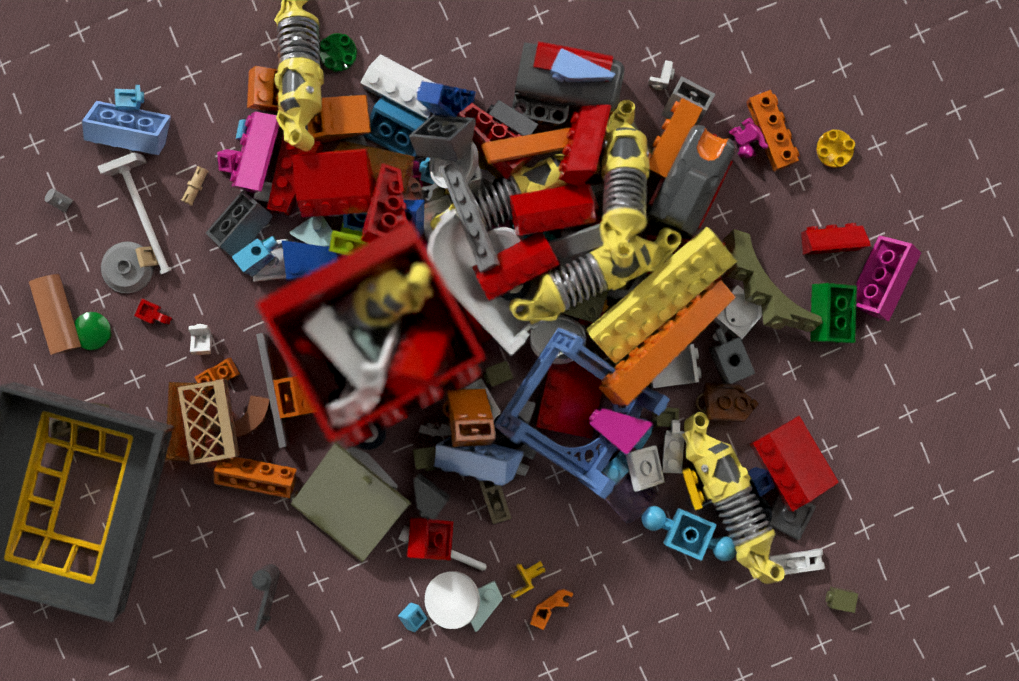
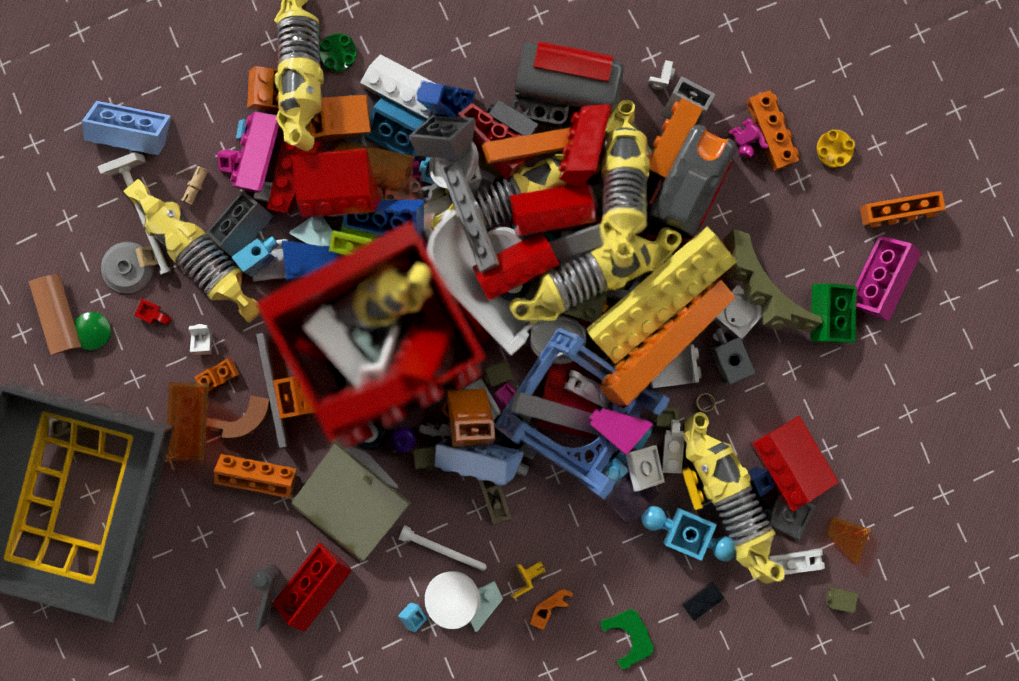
(58, 200): light grey piece -> none
(128, 98): medium azure bracket -> none
(190, 248): none -> light yellow piece
(225, 416): tan fence -> none
(311, 587): none -> red slope
(363, 400): none -> red wedge
(386, 206): red wedge -> none
(403, 439): none -> dark purple head
(429, 497): dark grey slope -> none
(430, 539): red slope -> none
(503, 396): none -> dark pink slope
(552, 412): none -> light grey tile
(573, 68): light blue slope -> none
(586, 389): none -> white plate
(641, 643): none -> green piece
(703, 601): none -> black plate
(728, 402): reddish brown tile -> none
(834, 239): red slope -> none
(848, 537): none -> clear orange wing
(902, 208): none -> orange brick

